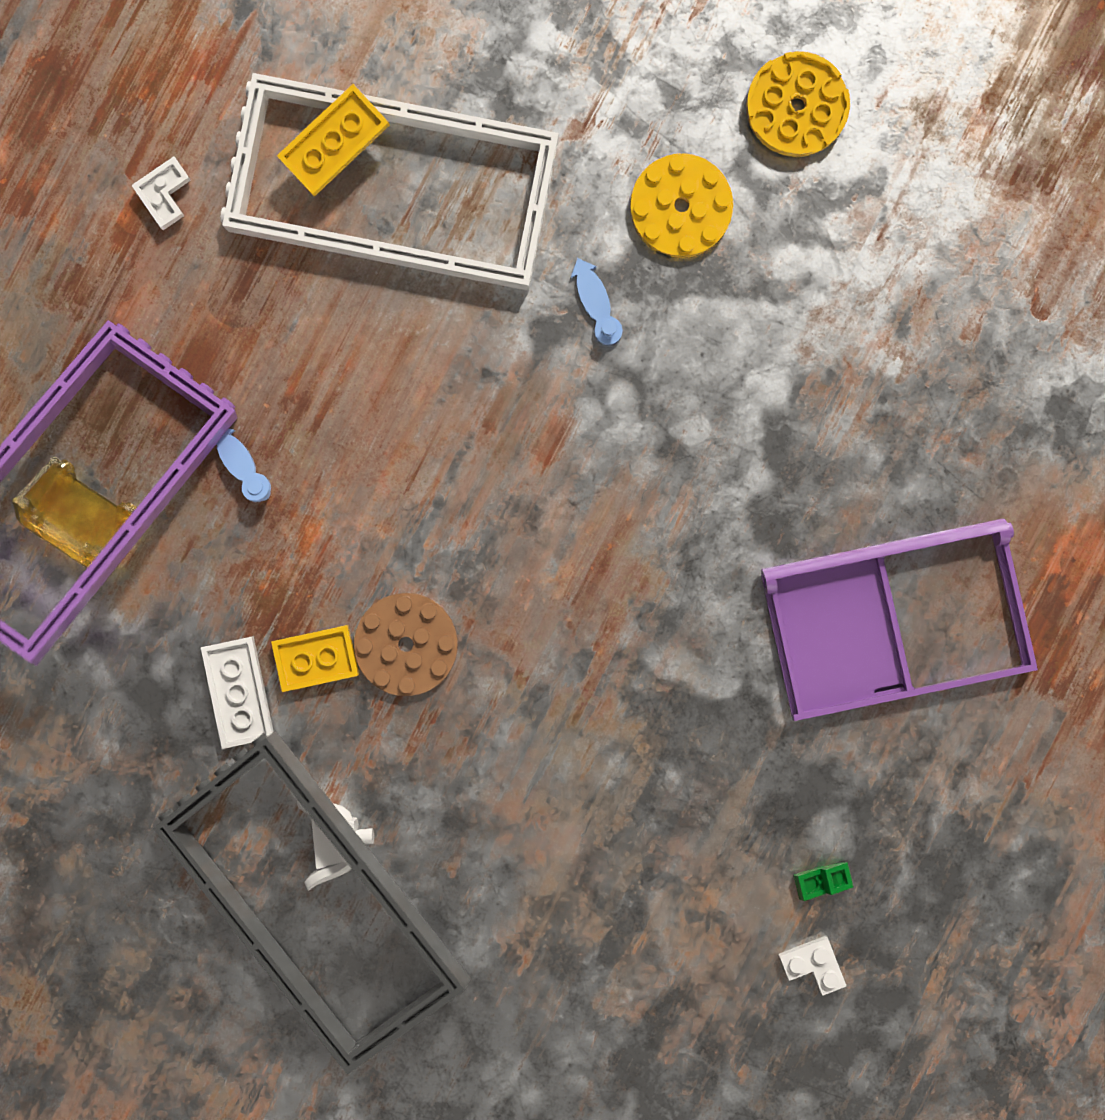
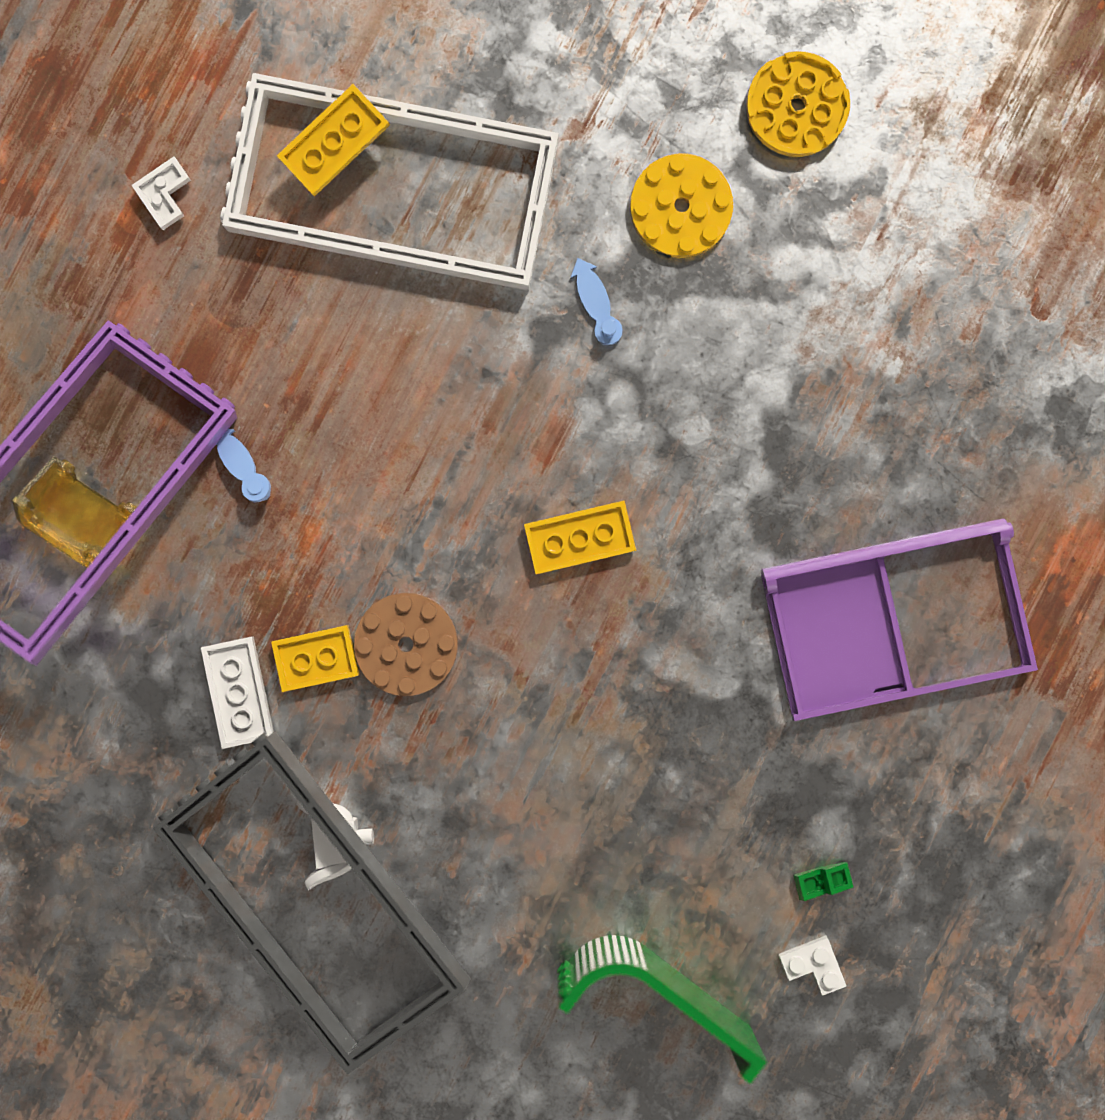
(580, 537): none -> yellow plate
(628, 957): none -> green panel

